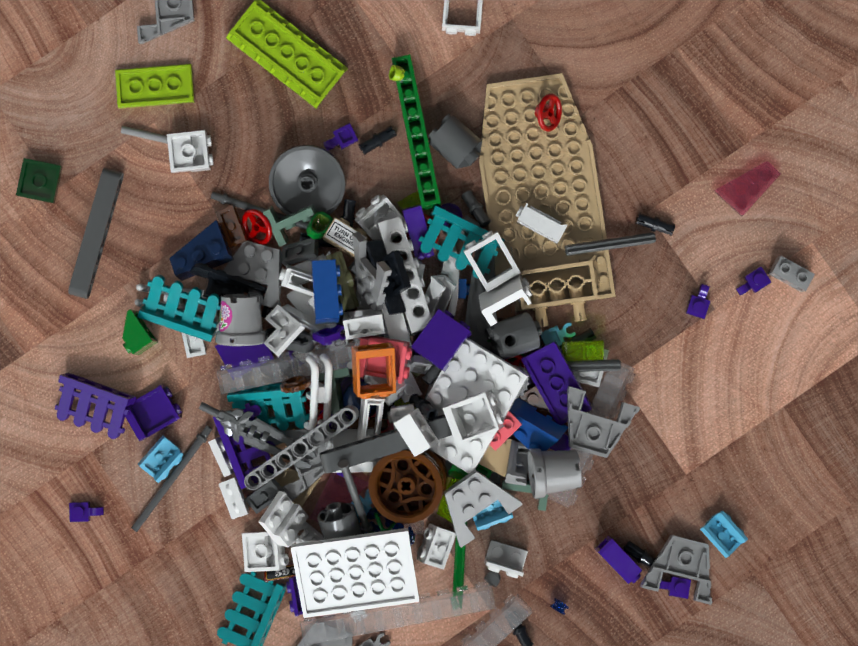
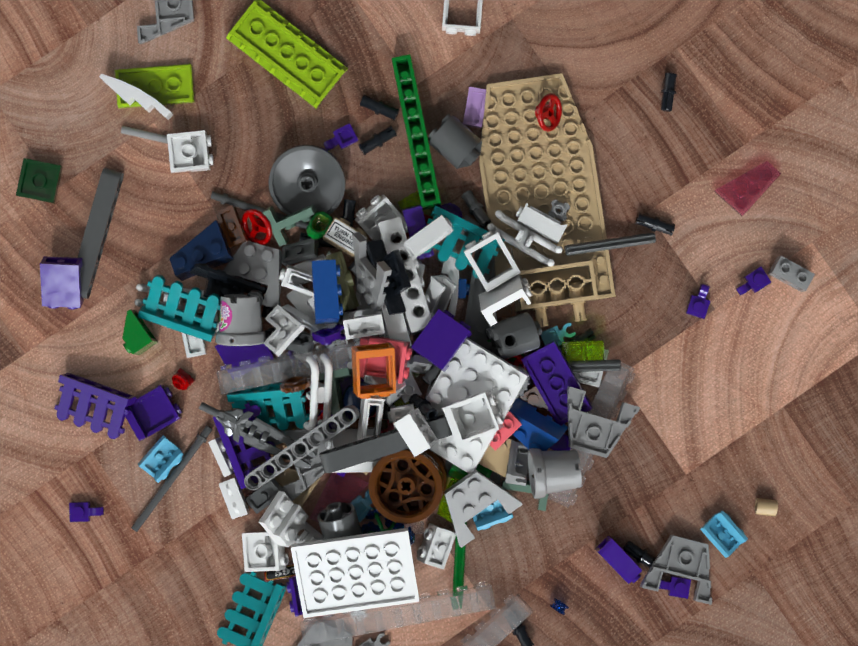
(61, 282): none -> panel
(130, 94): none -> white slope
(182, 380): none -> red plate
(344, 465): dark grey bar -> none
(379, 107): none -> black pin
(396, 73): lime hinge -> none
(428, 237): none -> white window
(475, 107): none -> lavender tile
(492, 578): dark grey hinge -> none
(505, 558): white bracket -> none
(524, 239): none -> white piece
(559, 215): none -> light grey plate
(668, 92): none -> black axle
(766, 507): none -> tan piece

